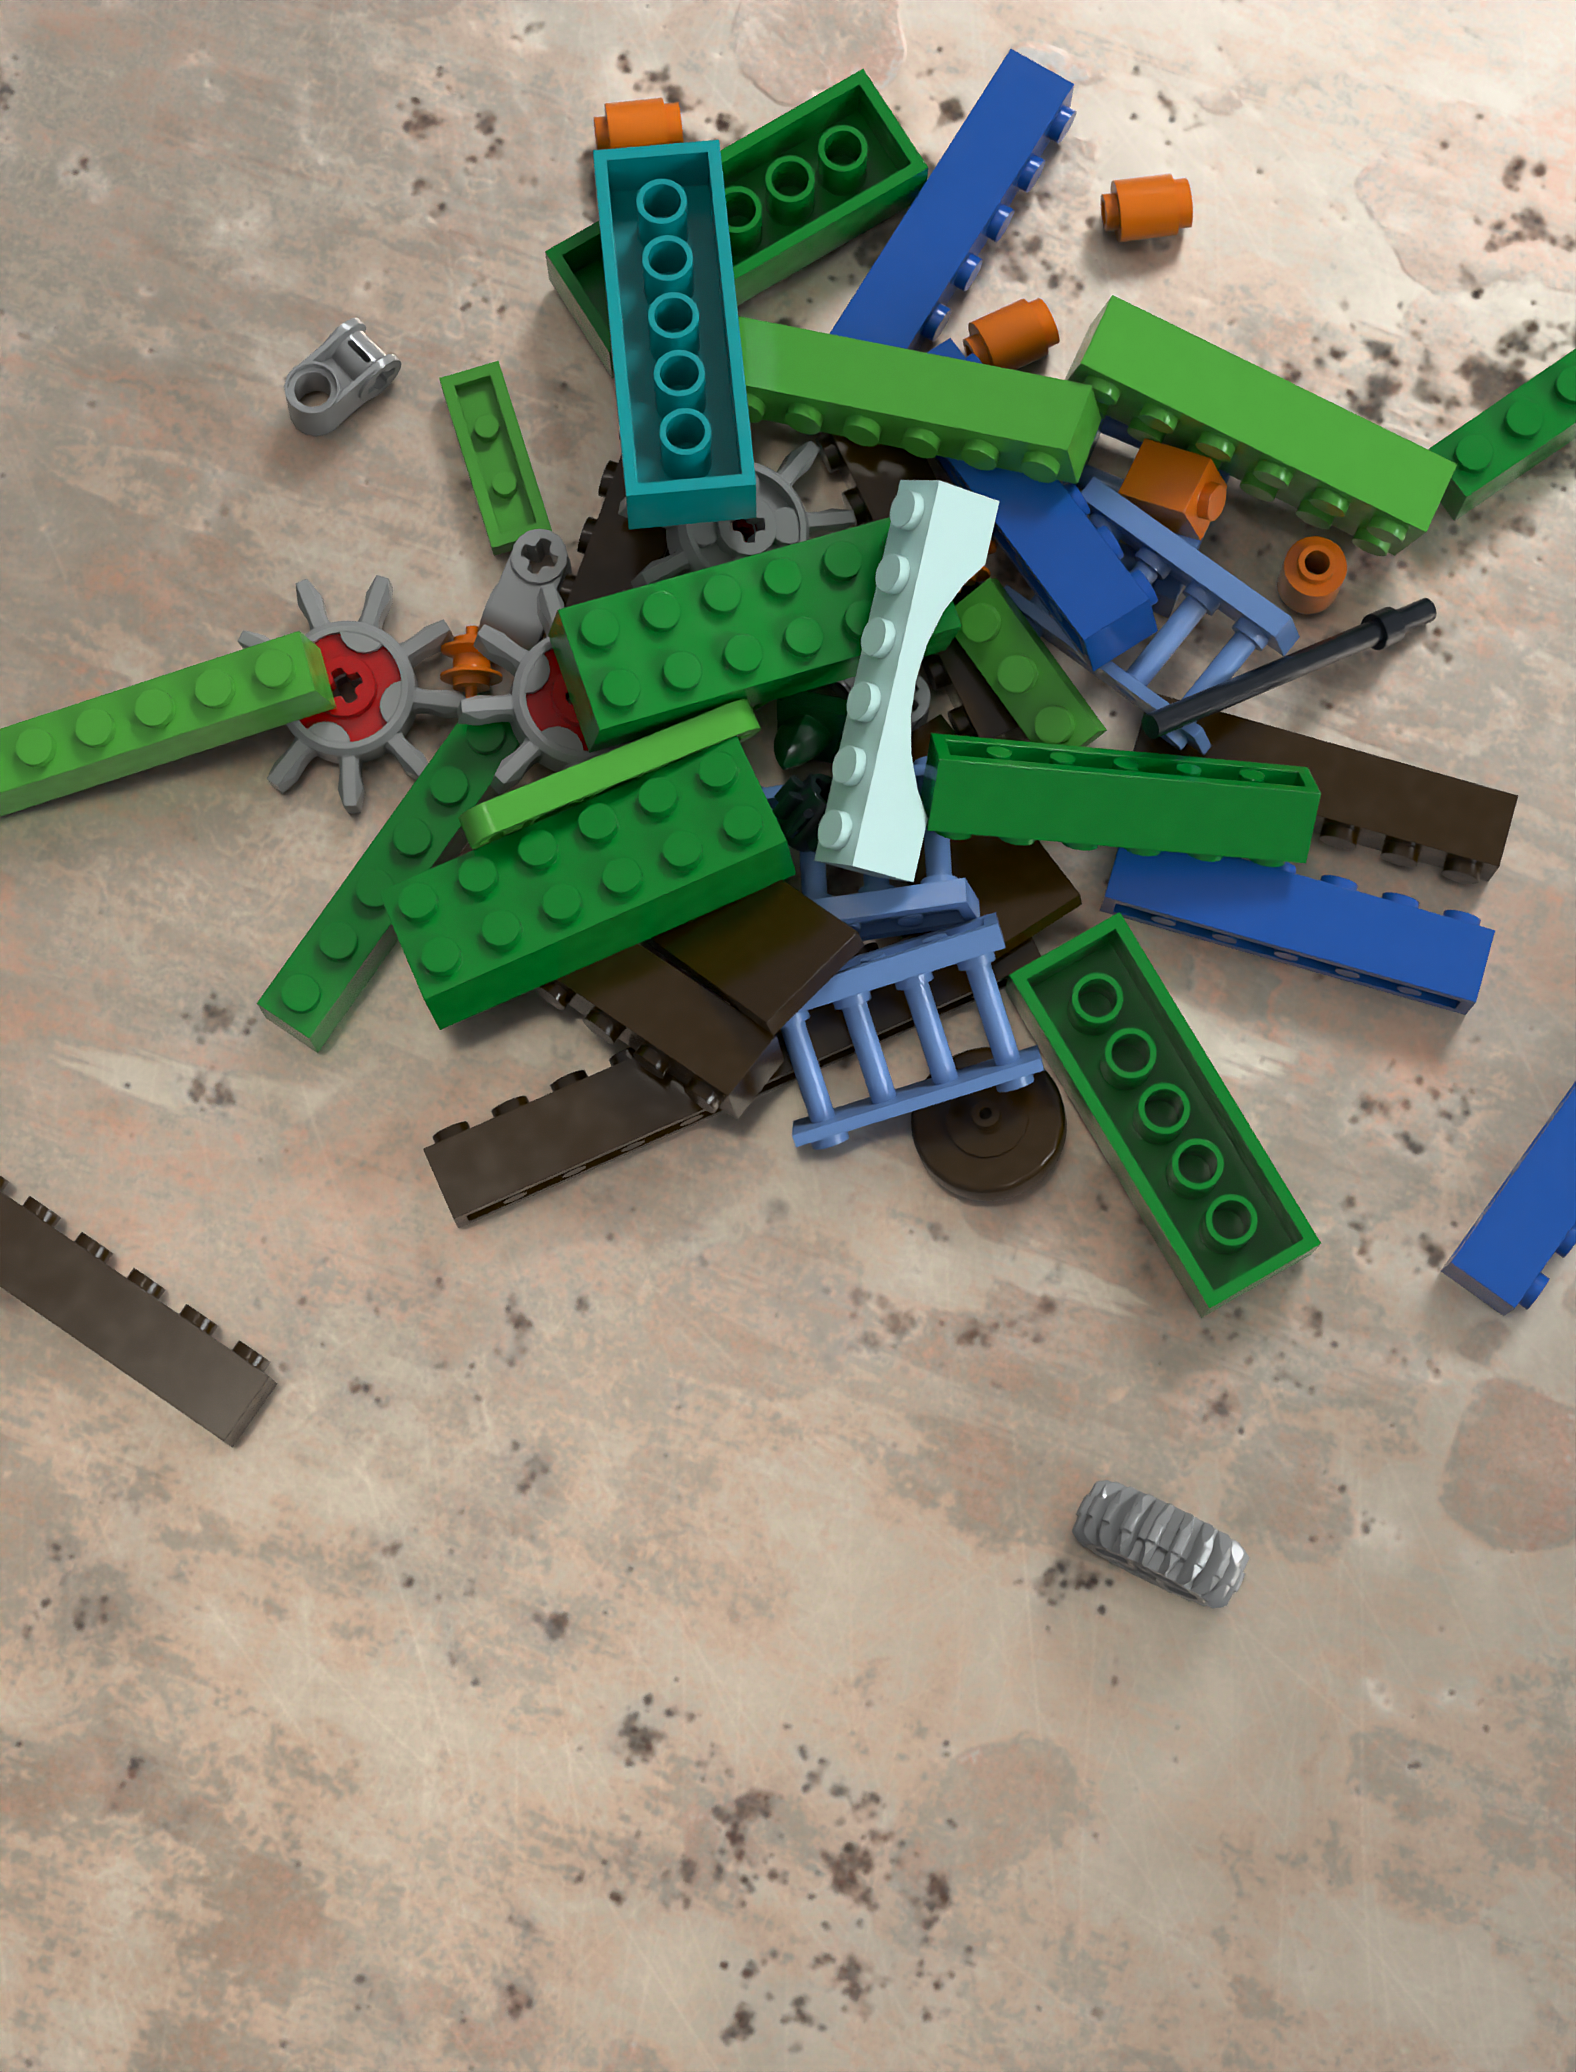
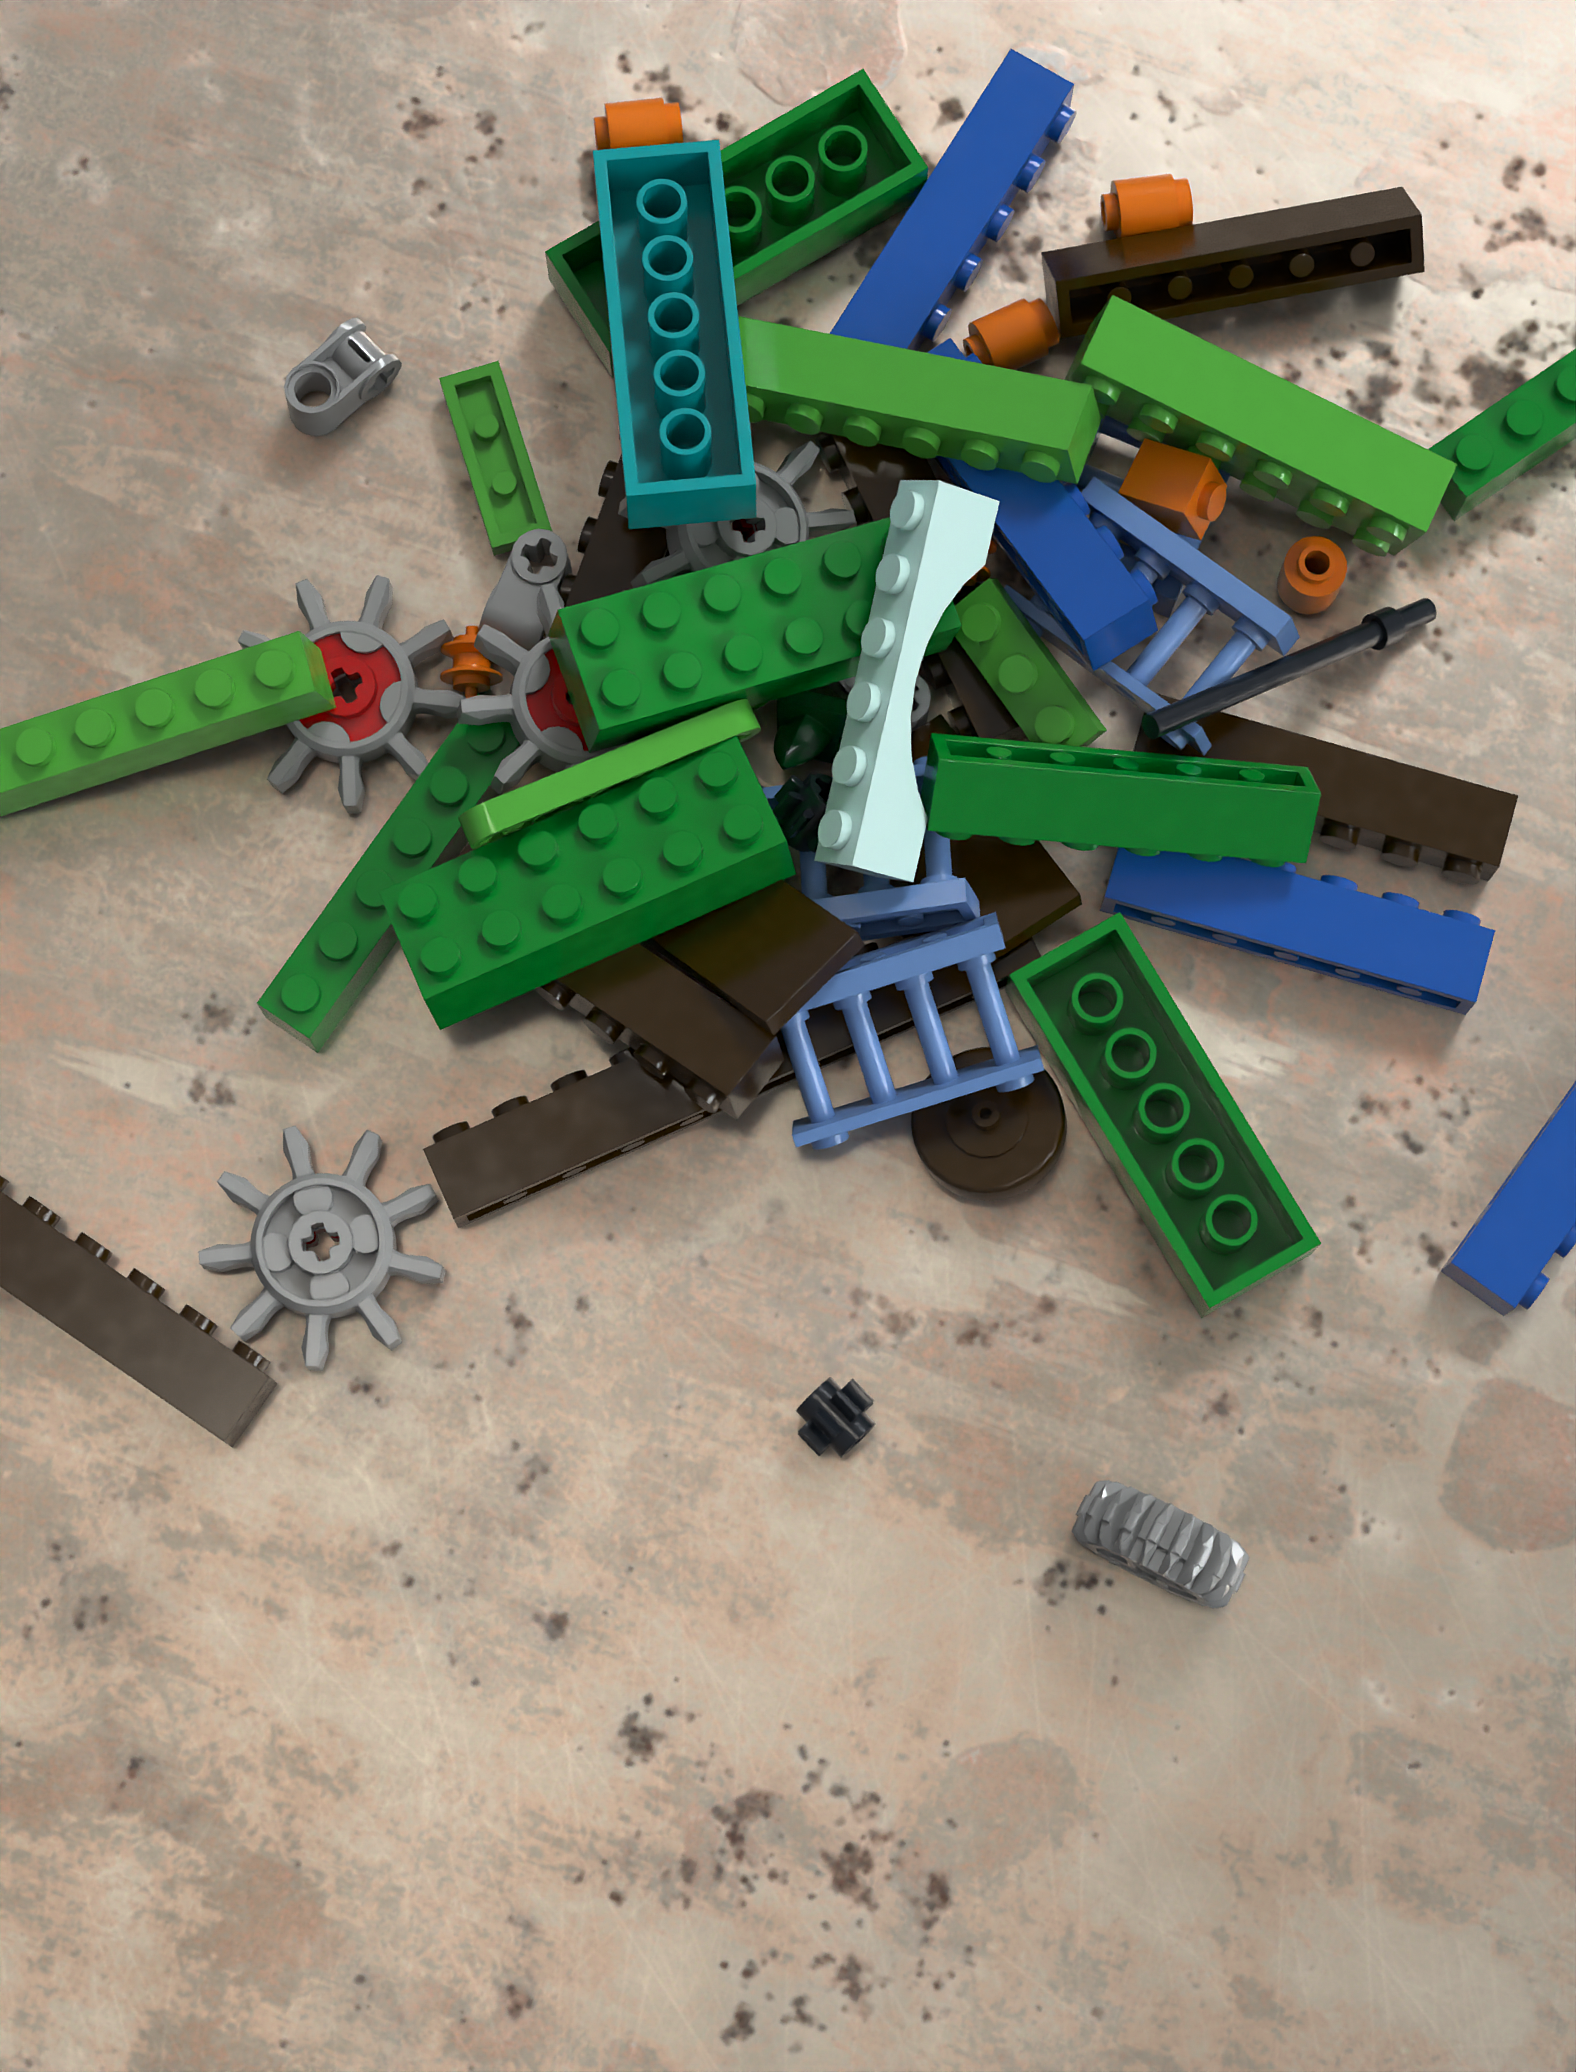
(290, 1225): none -> light grey gear
(836, 1417): none -> black gear
(1238, 259): none -> dark brown brick

